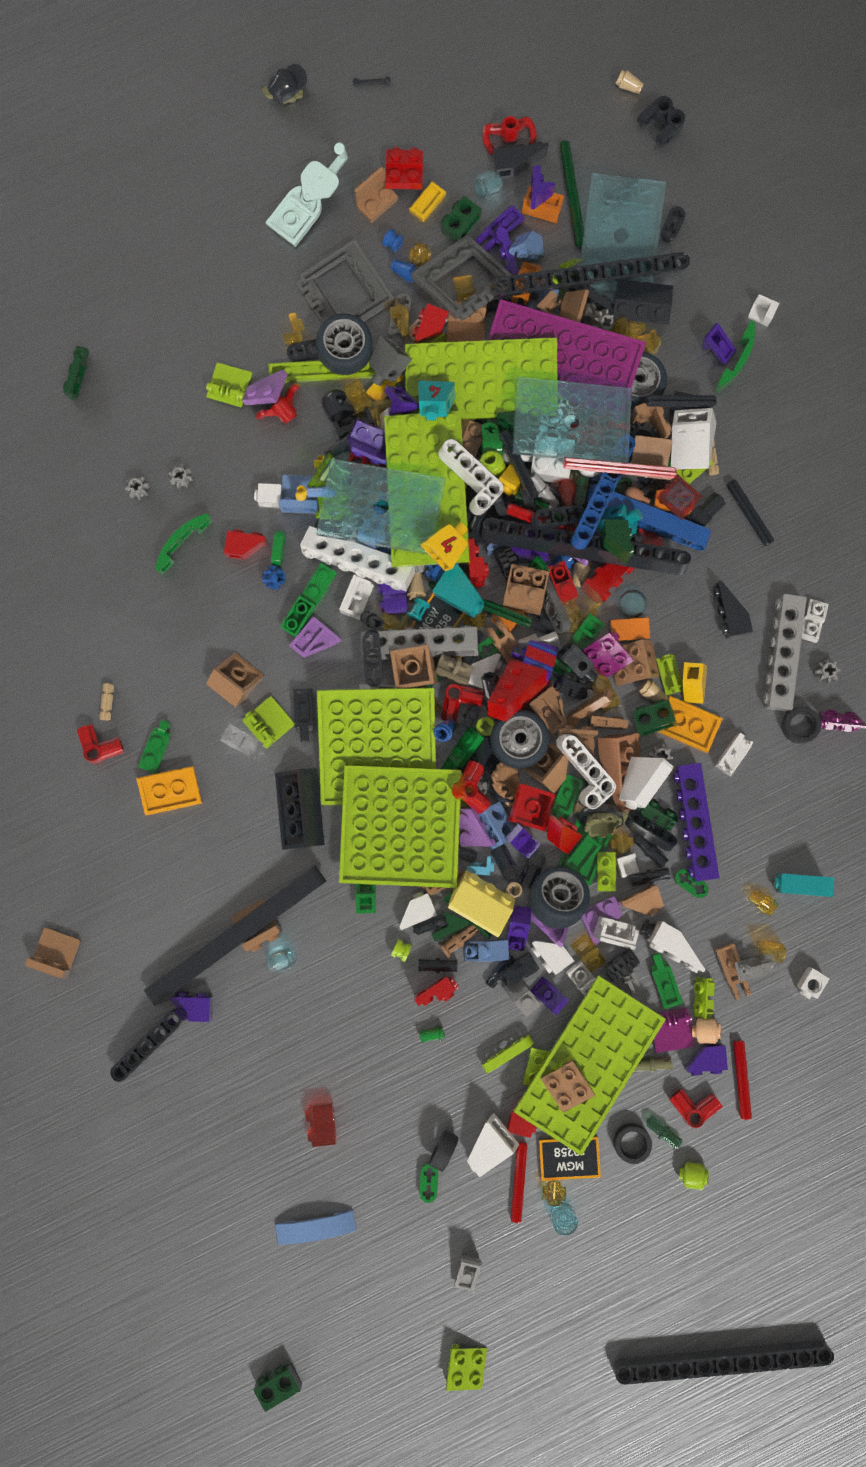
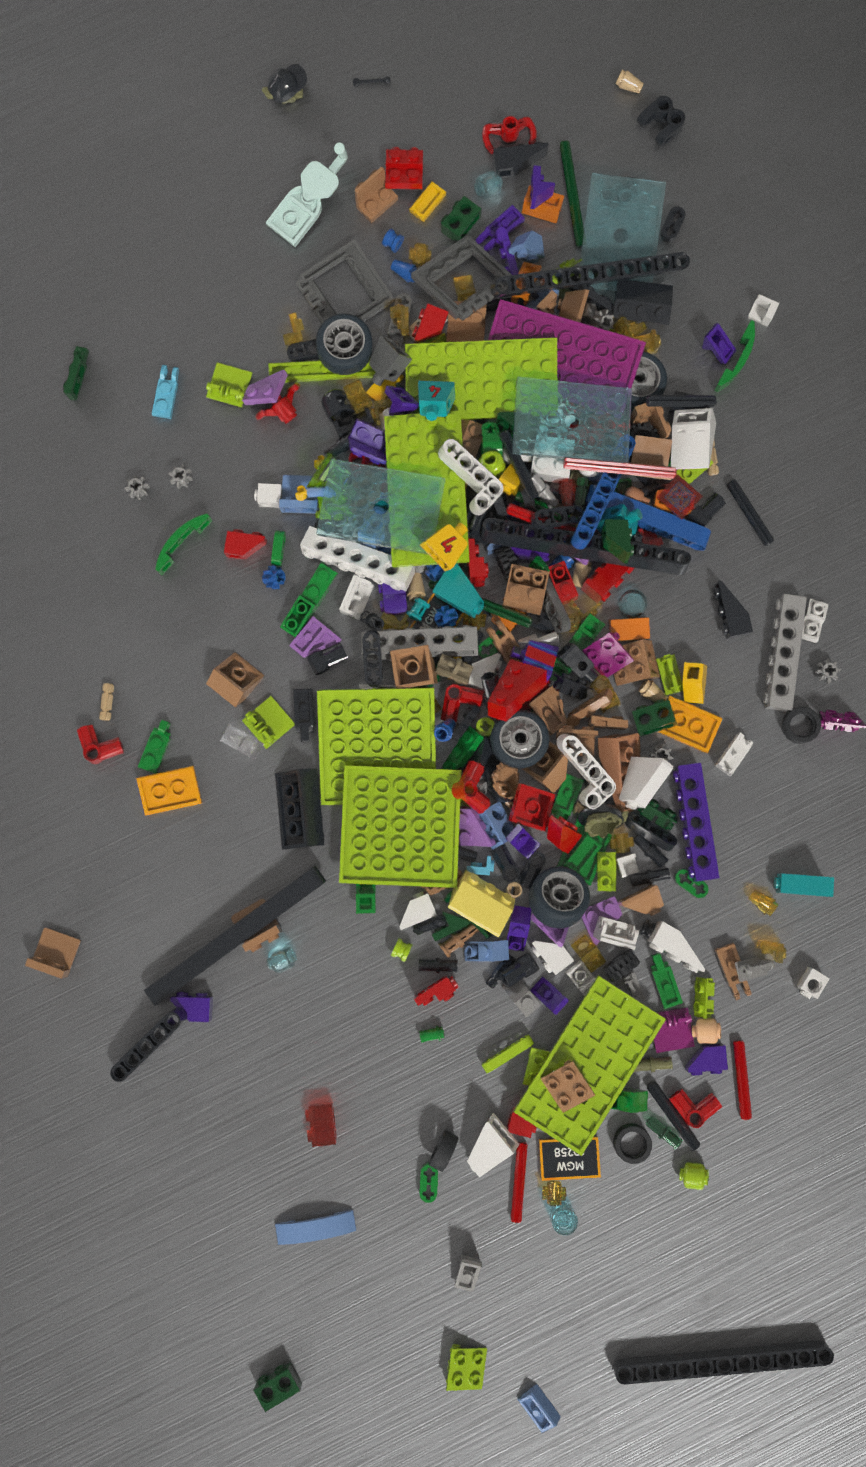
(165, 393): none -> medium azure hinge
(323, 660): none -> black piece
(446, 616): none -> blue gear
(539, 1408): none -> medium blue slope
(631, 1100): none -> green slope
(673, 1116): none -> black axle

